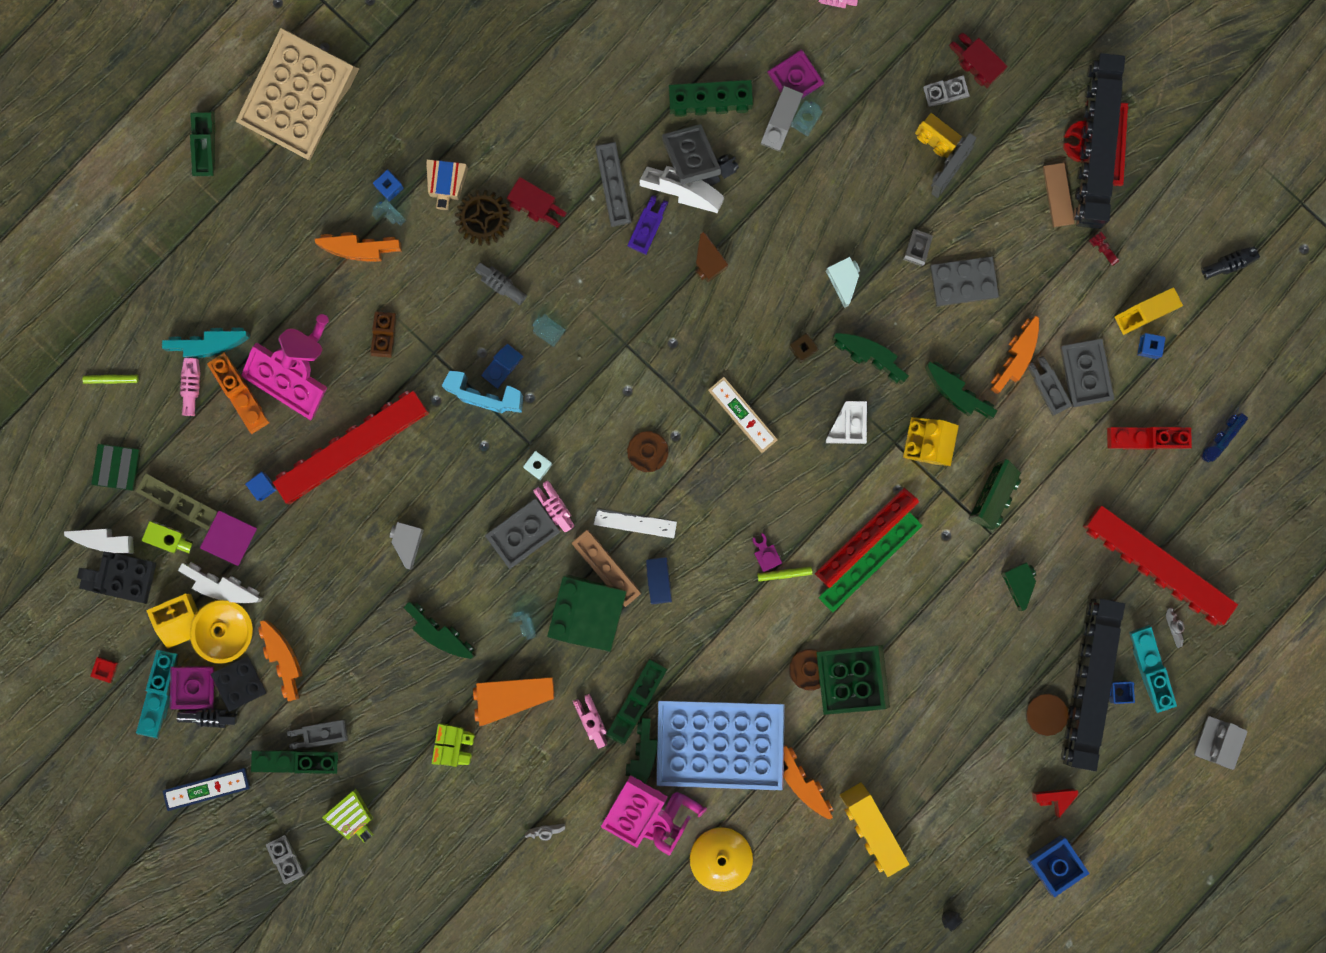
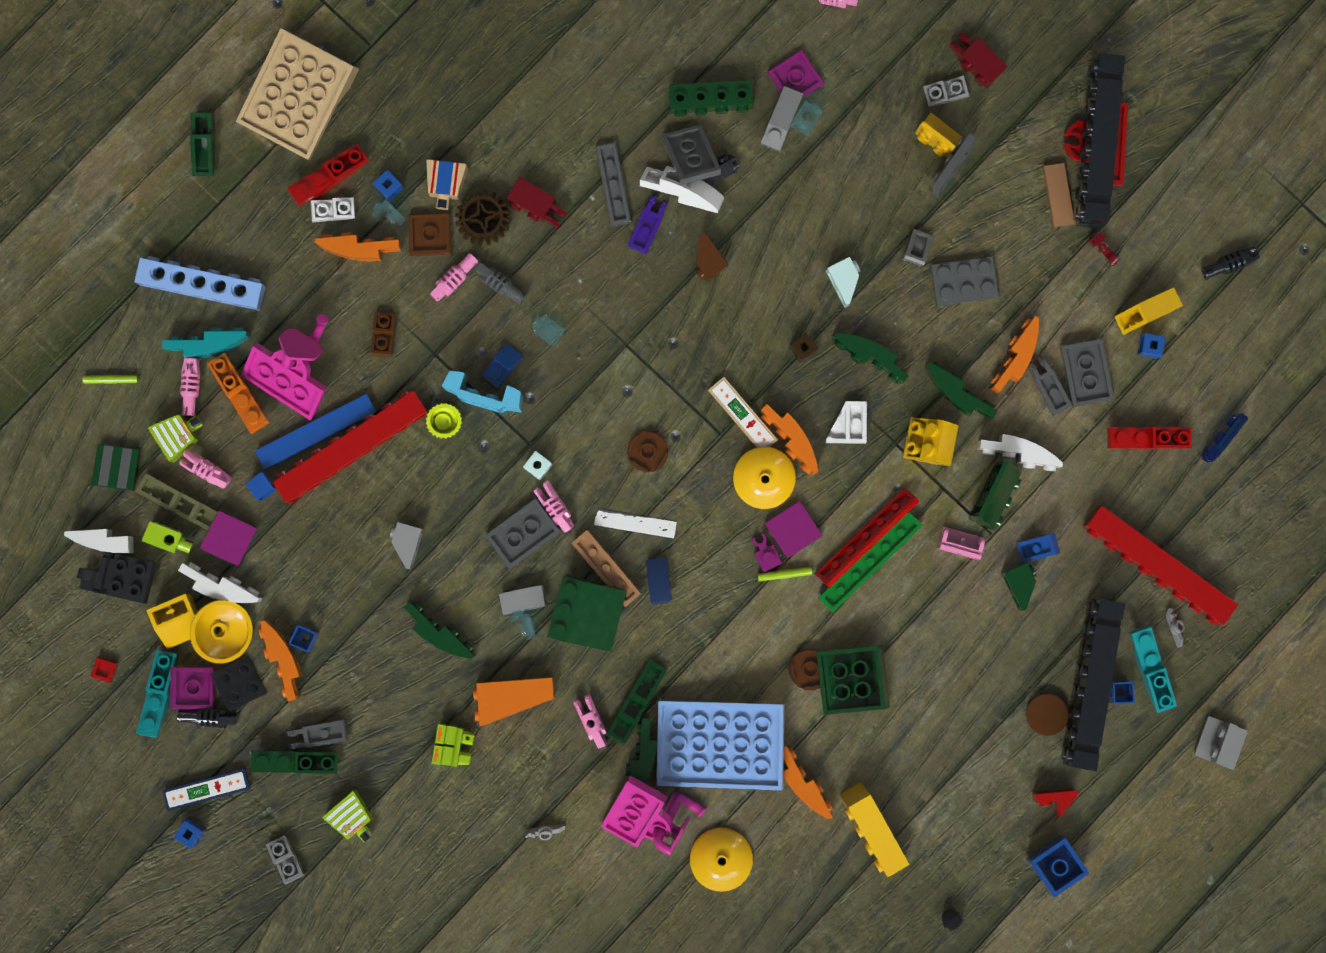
(147, 277): none -> light blue brick
(175, 435): none -> lime torso
(197, 830): none -> blue piece
(204, 469): none -> bright pink hinge
(296, 639): none -> blue piece
(315, 431): none -> blue tile
(328, 176): none -> red slope
(332, 210): none -> white slope
(429, 234): none -> reddish brown tile
(443, 420): none -> neon yellow hat
(453, 277): none -> bright pink hinge
(522, 599): none -> light grey slope
(762, 462): none -> yellow dish
(793, 529): none -> magenta tile
(799, 445): none -> orange slope
(961, 543): none -> bright pink hinge
(1028, 452): none -> white slope
(1038, 548): none -> blue slope

